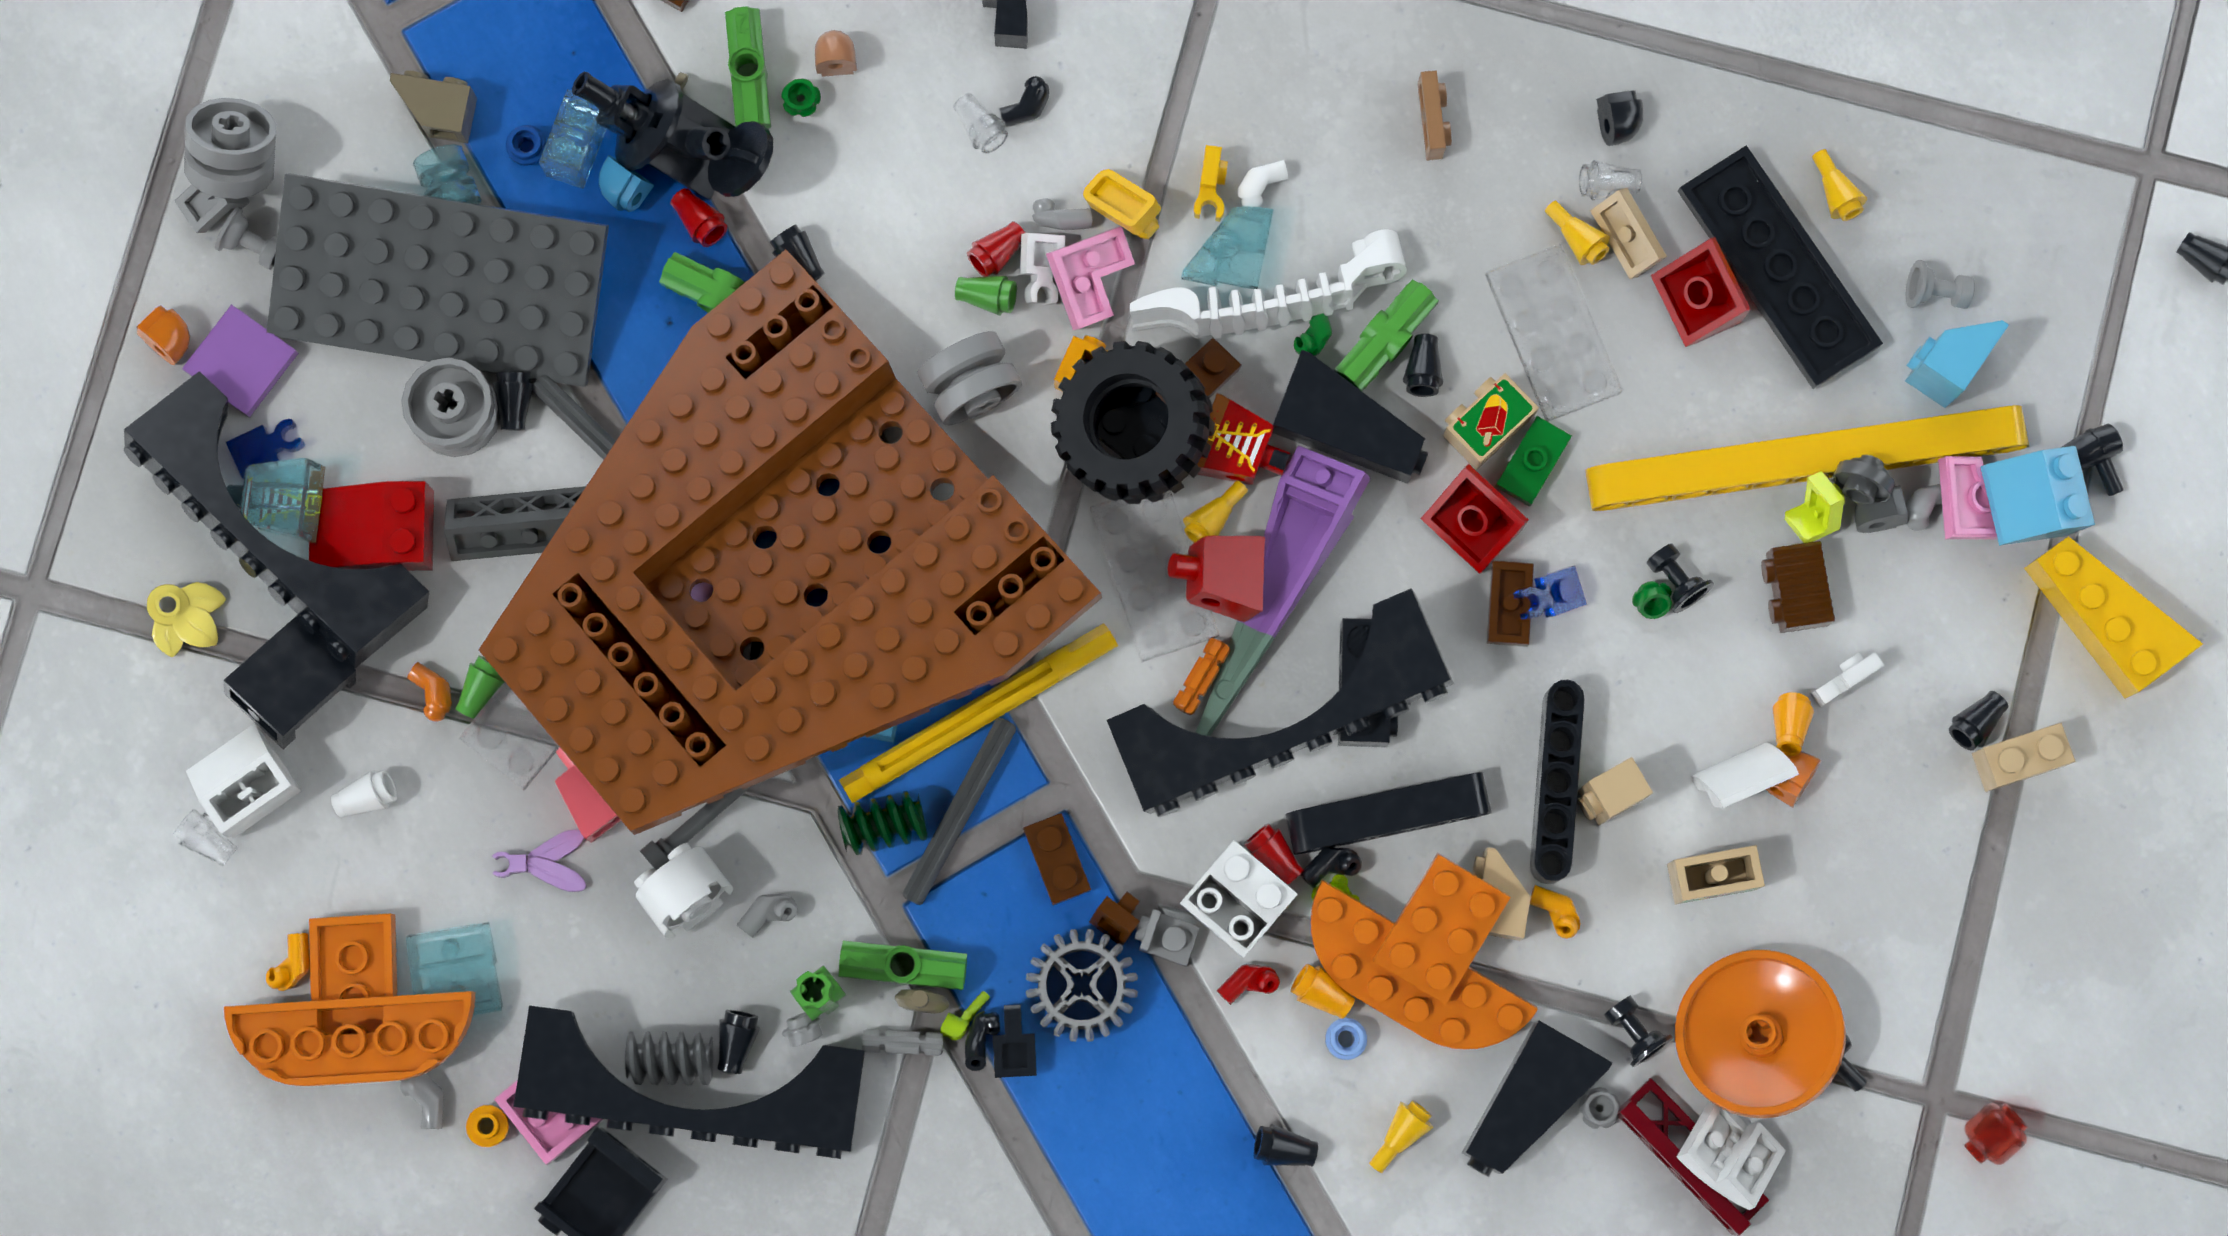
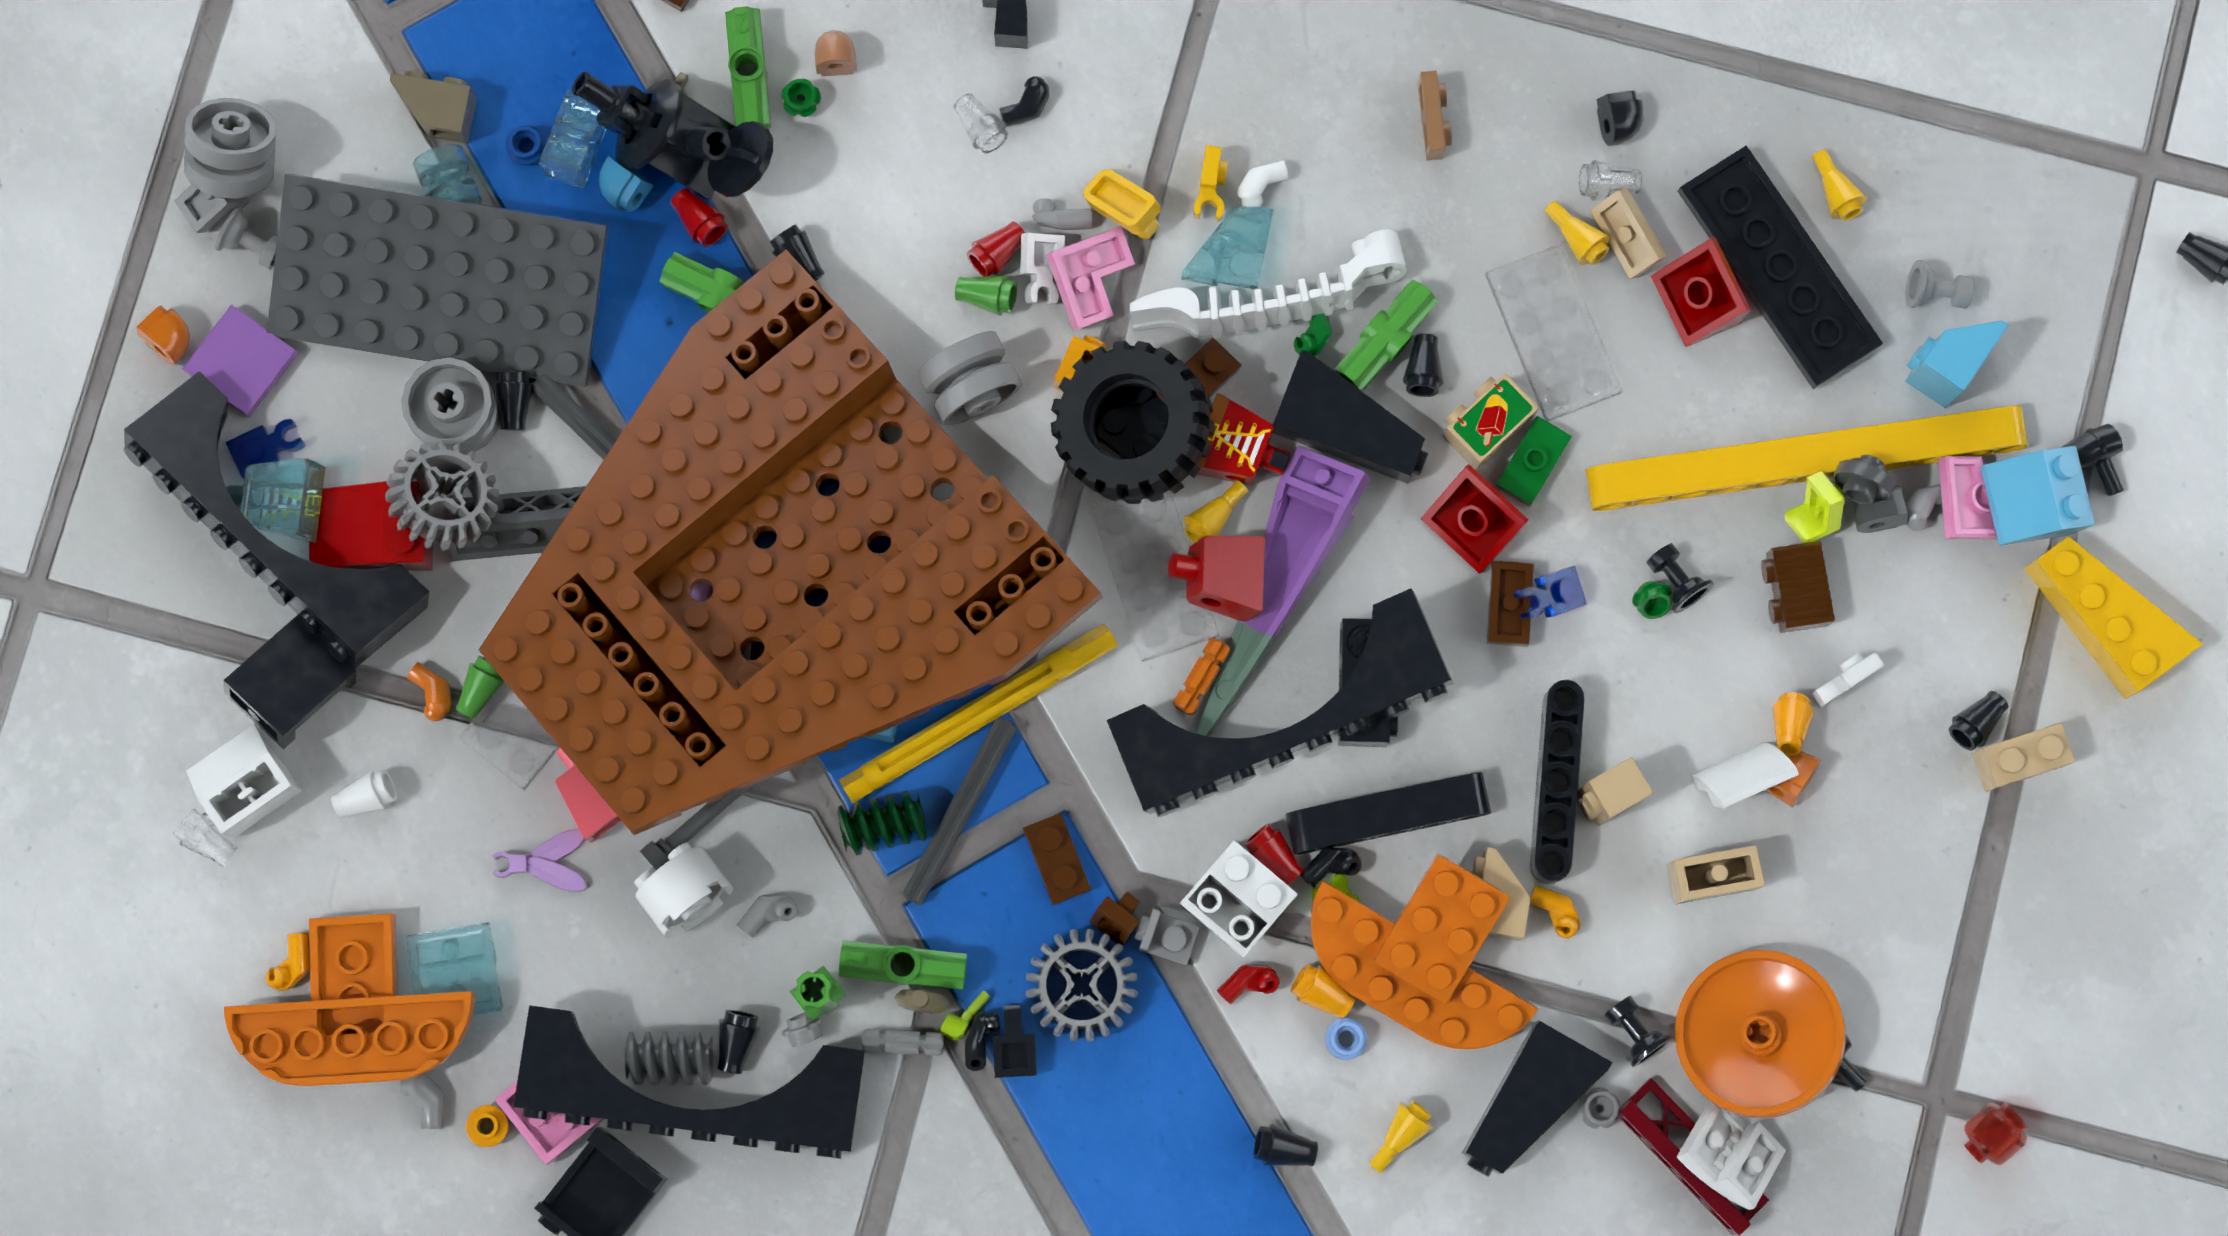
(189, 620): light yellow plate -> none
(427, 469): none -> light grey gear

